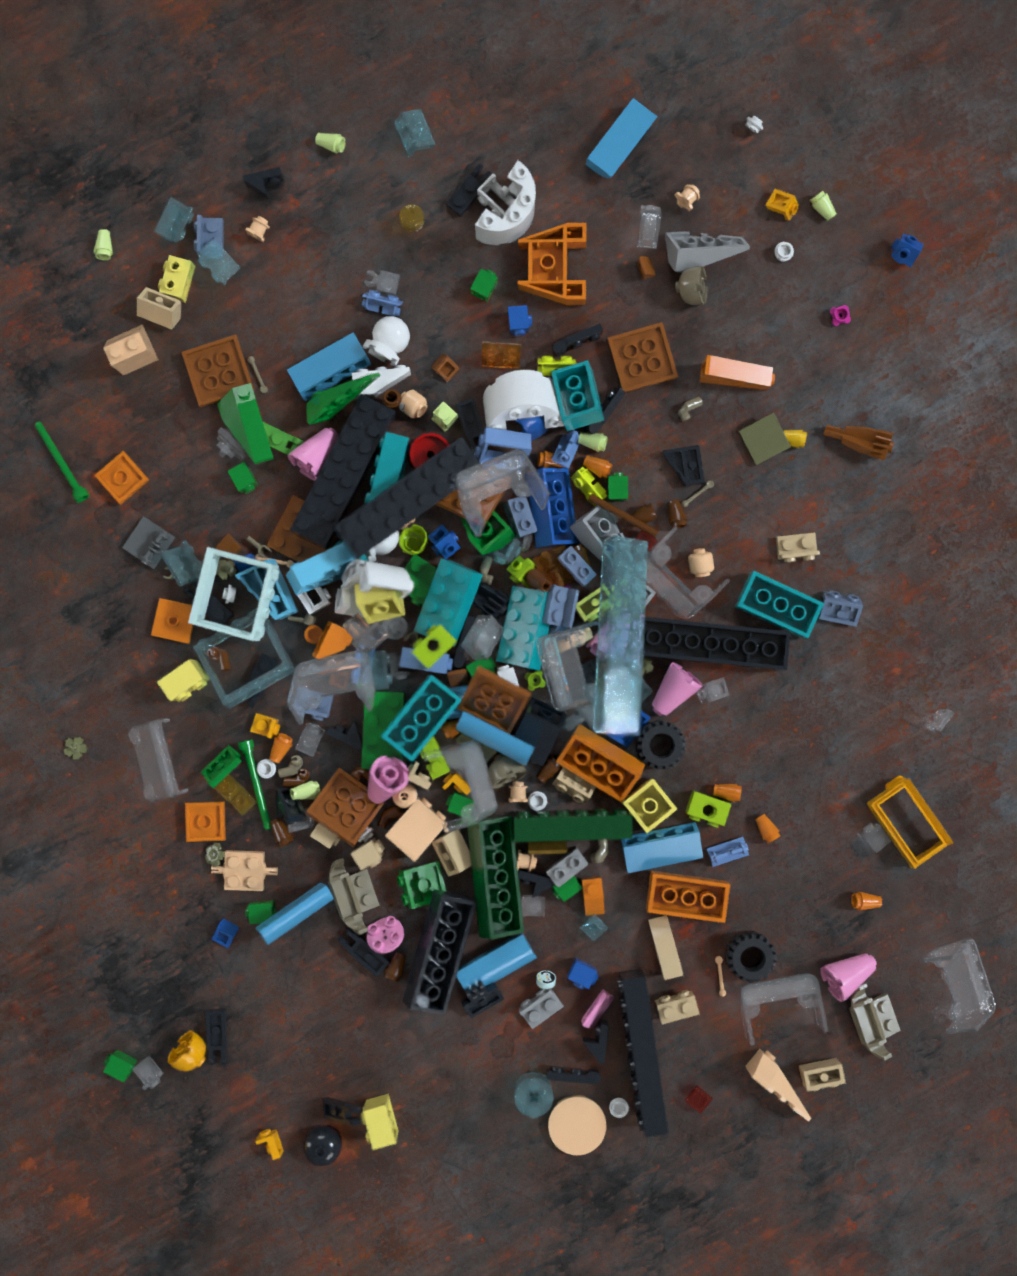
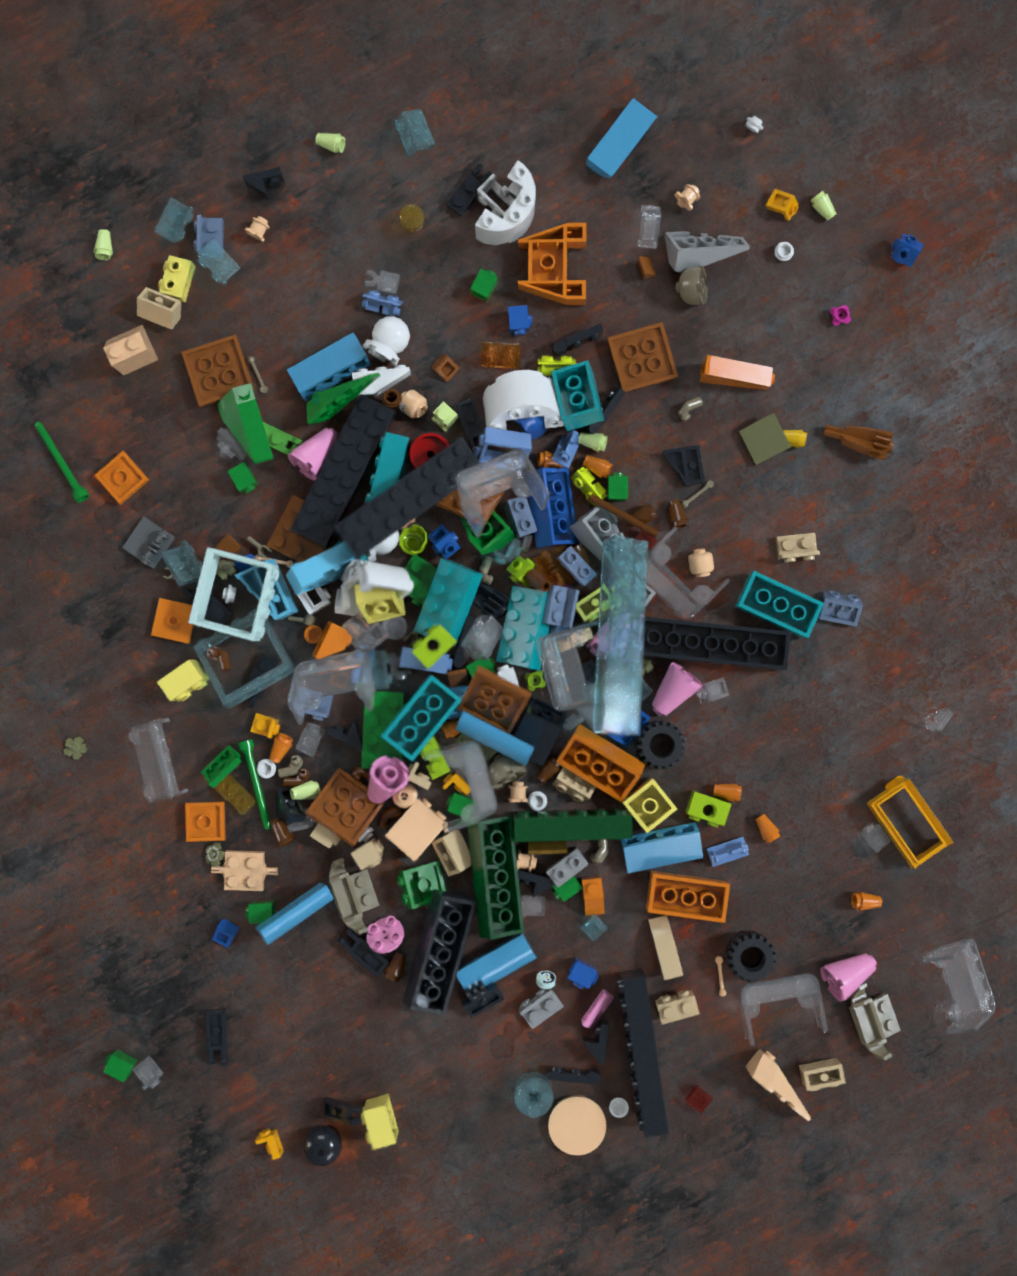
(189, 1052): light orange cylinder -> none

